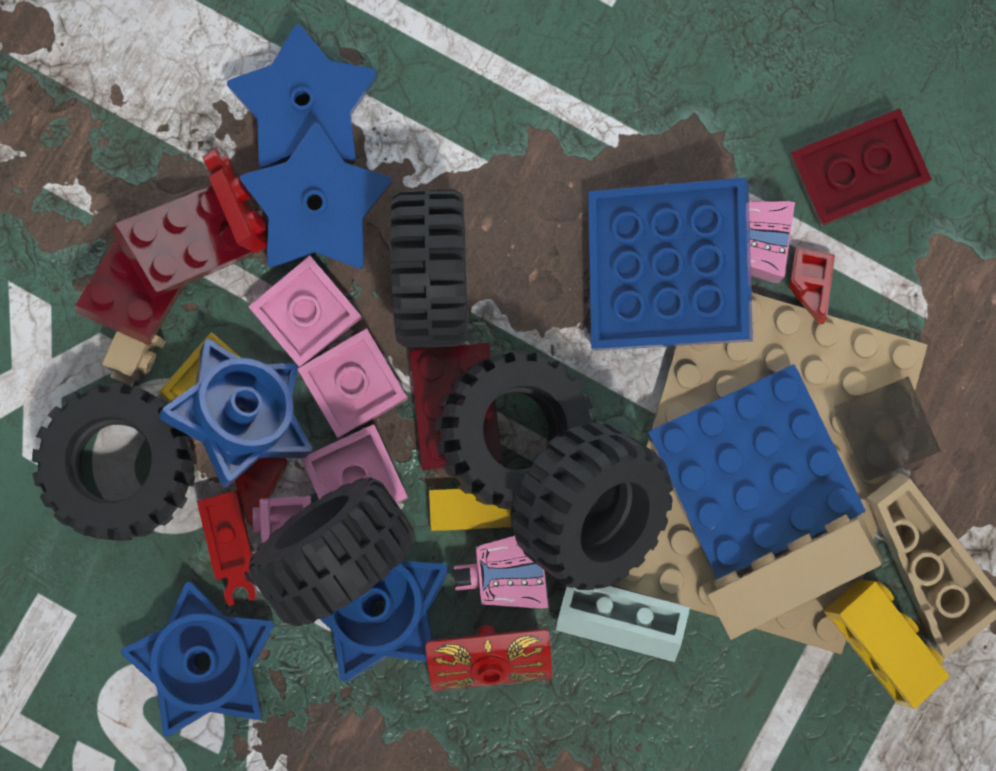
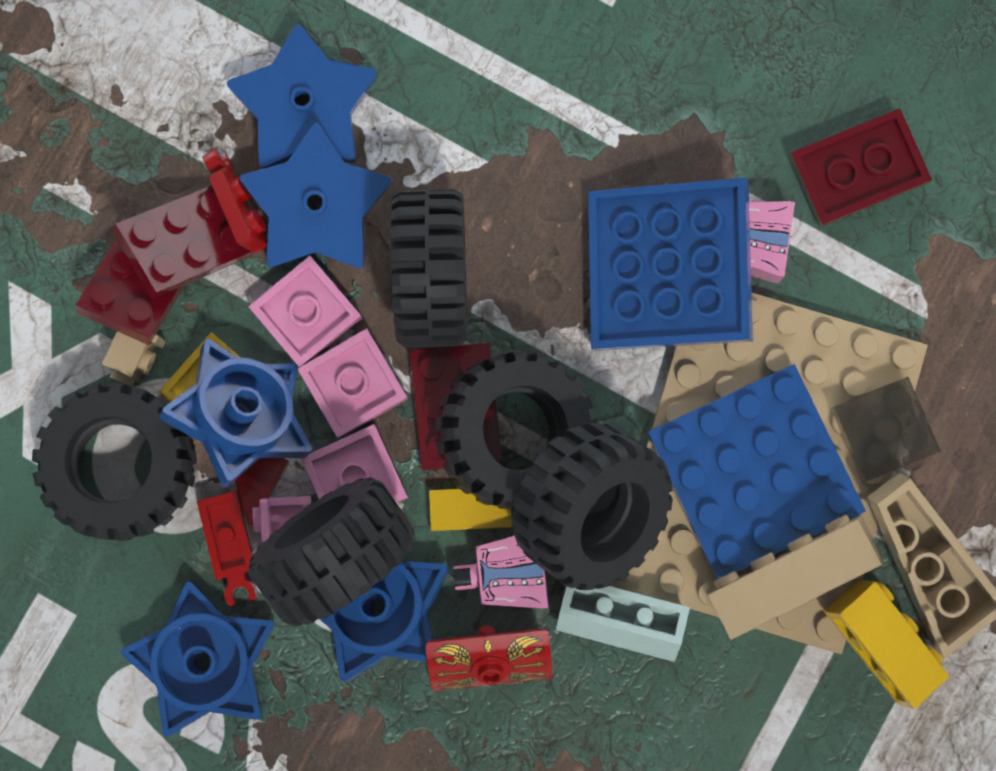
(812, 280): tile -> none

